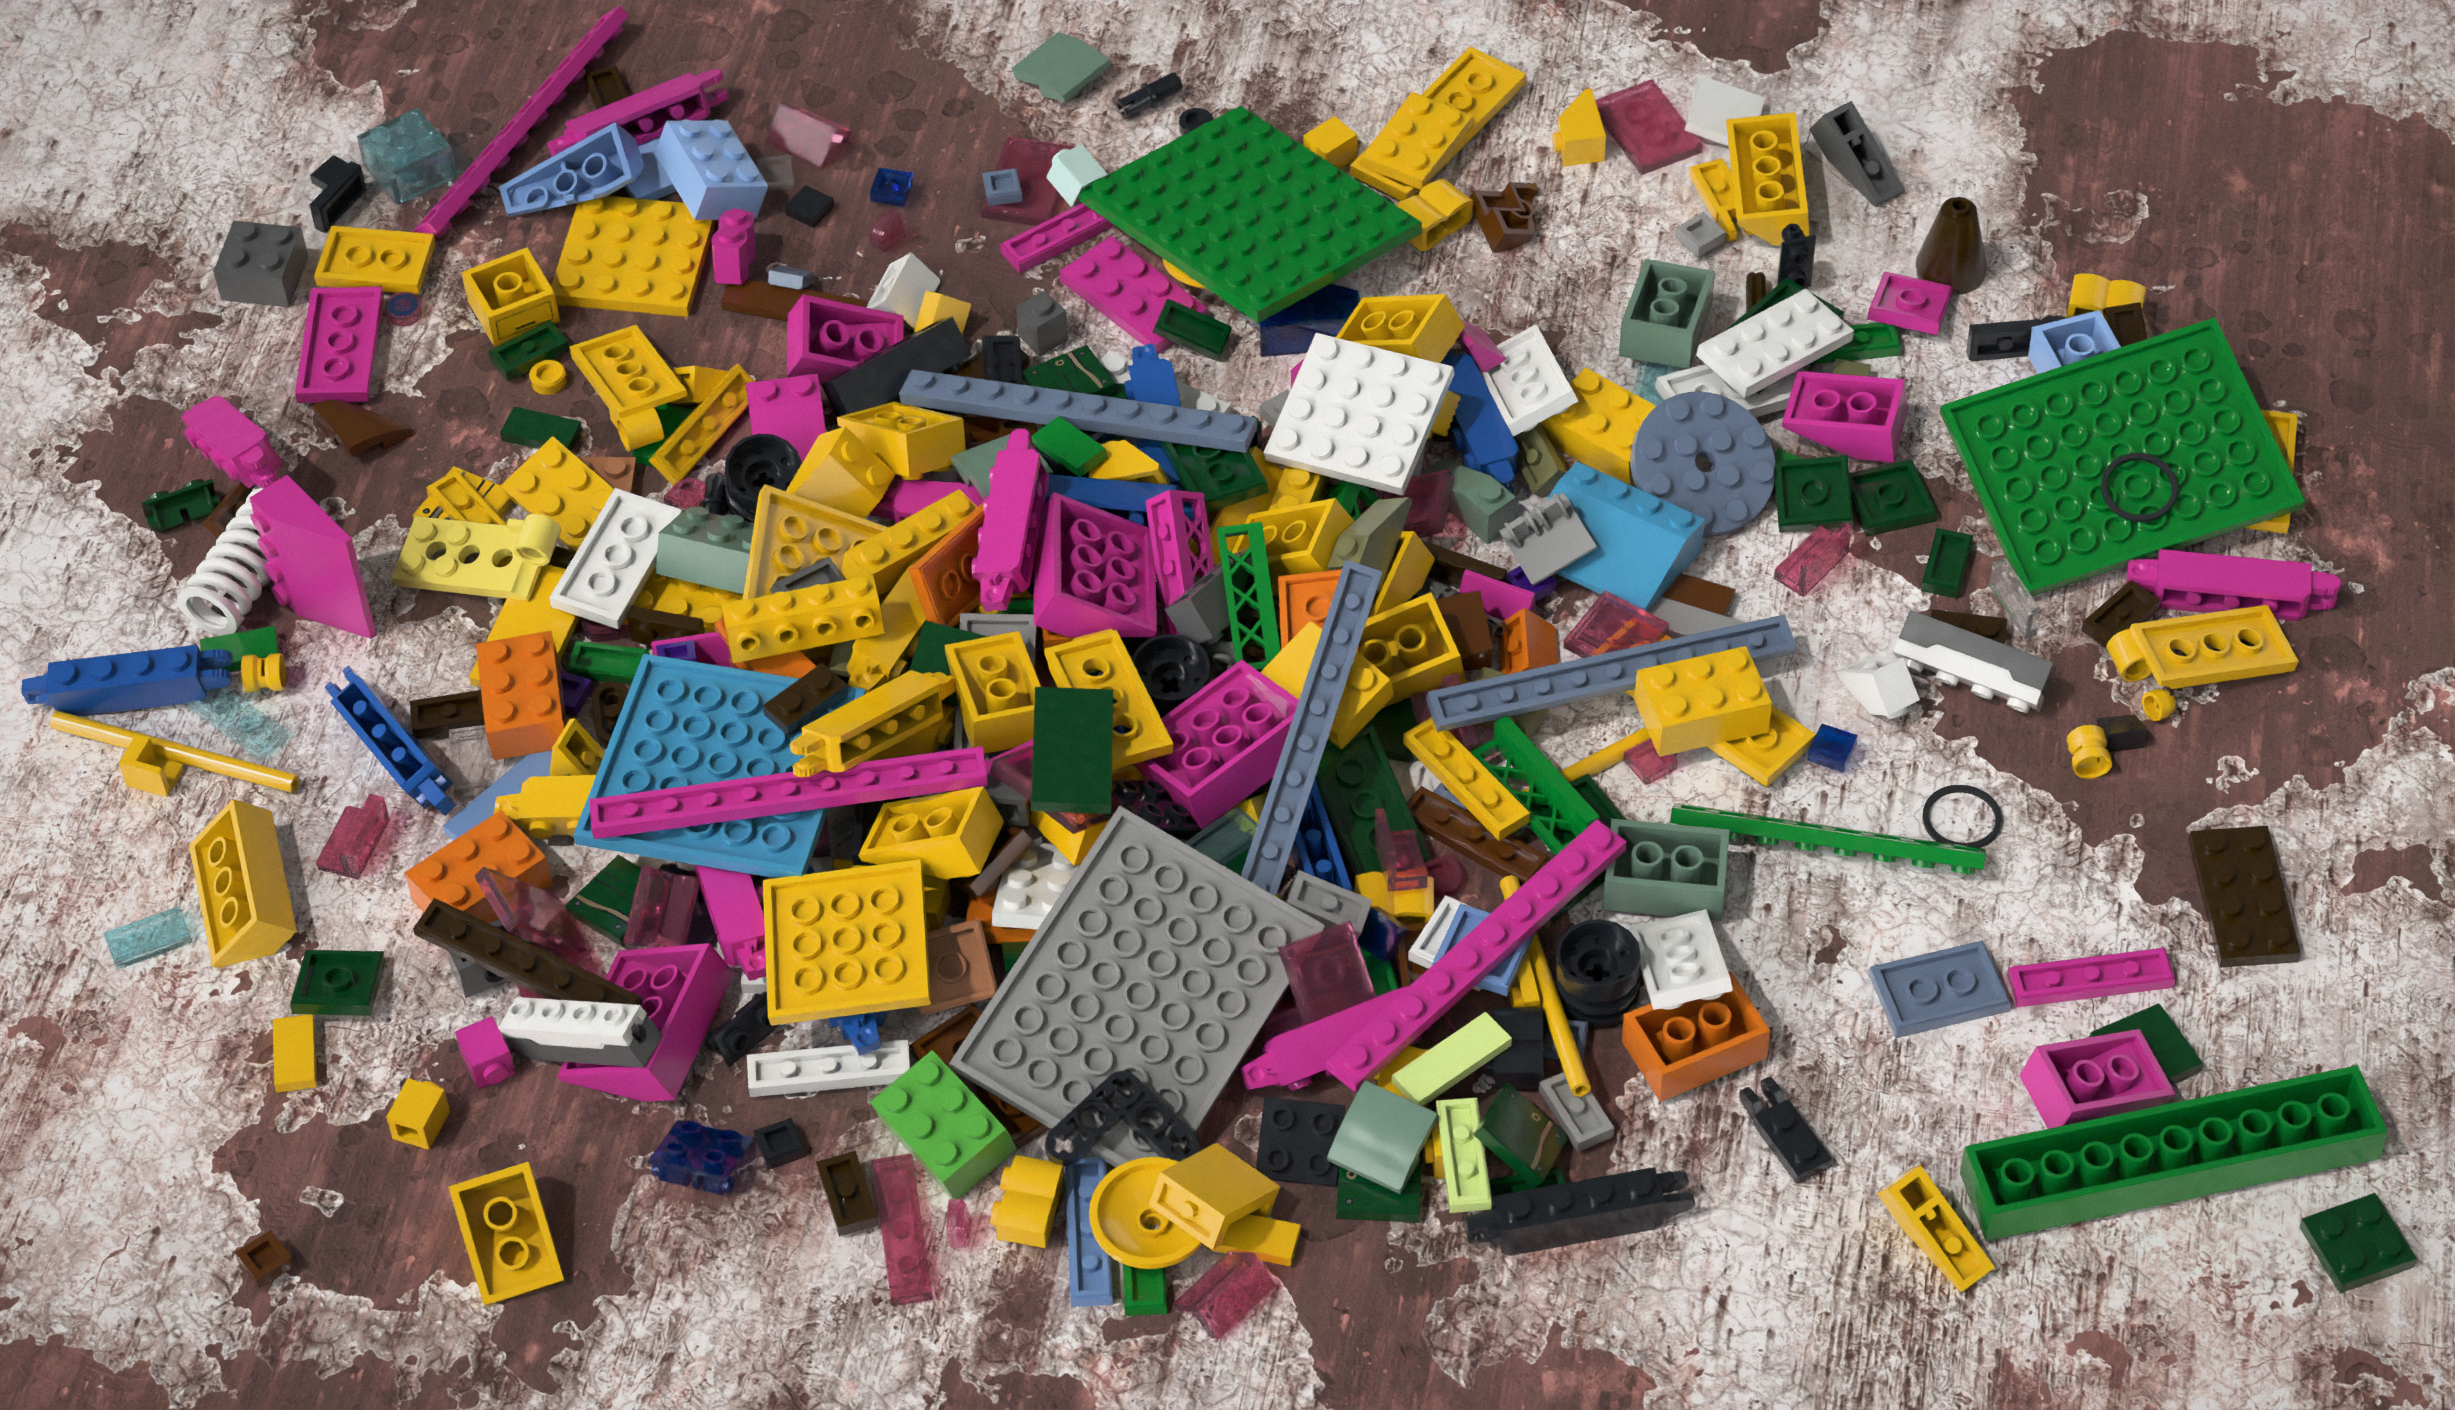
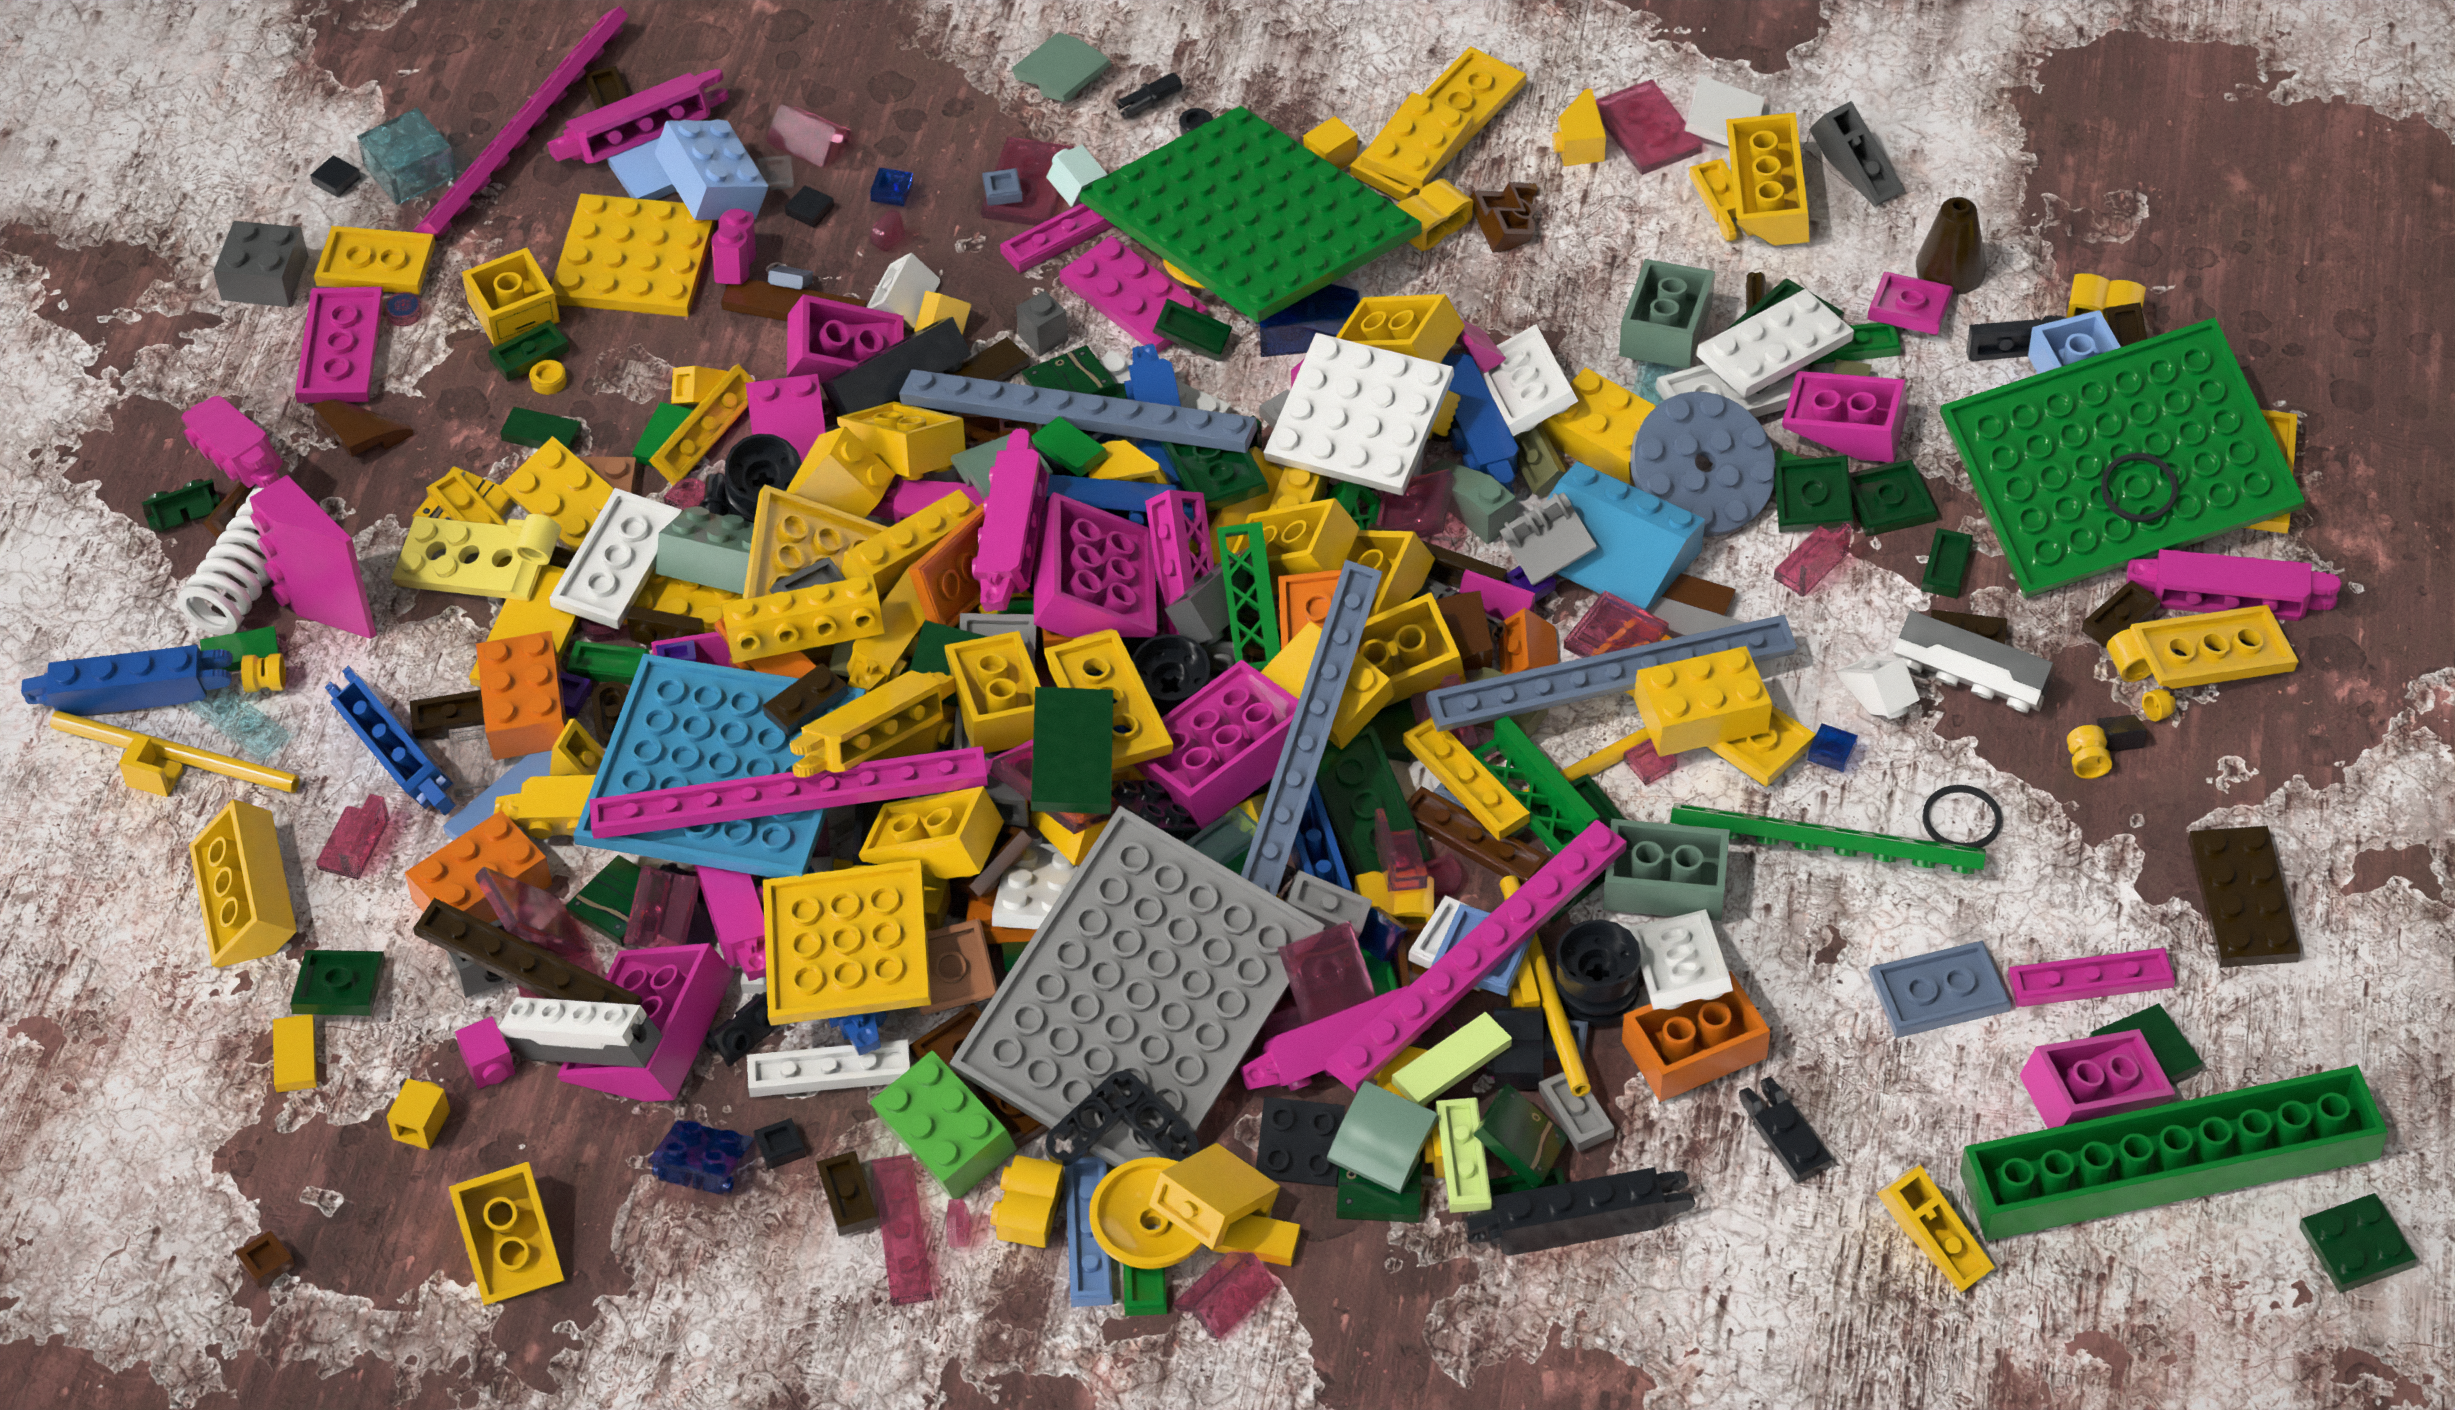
(148, 937): clear light blue tile -> none
(338, 197): black tile -> none
(576, 174): medium blue wedge -> none
(630, 382): yellow hinge -> none
(1002, 358): black plate -> none
(1372, 537): olive slope -> none
(1700, 234): light grey plate -> none
(1796, 256): black hinge -> none
(2015, 598): clear tile -> none

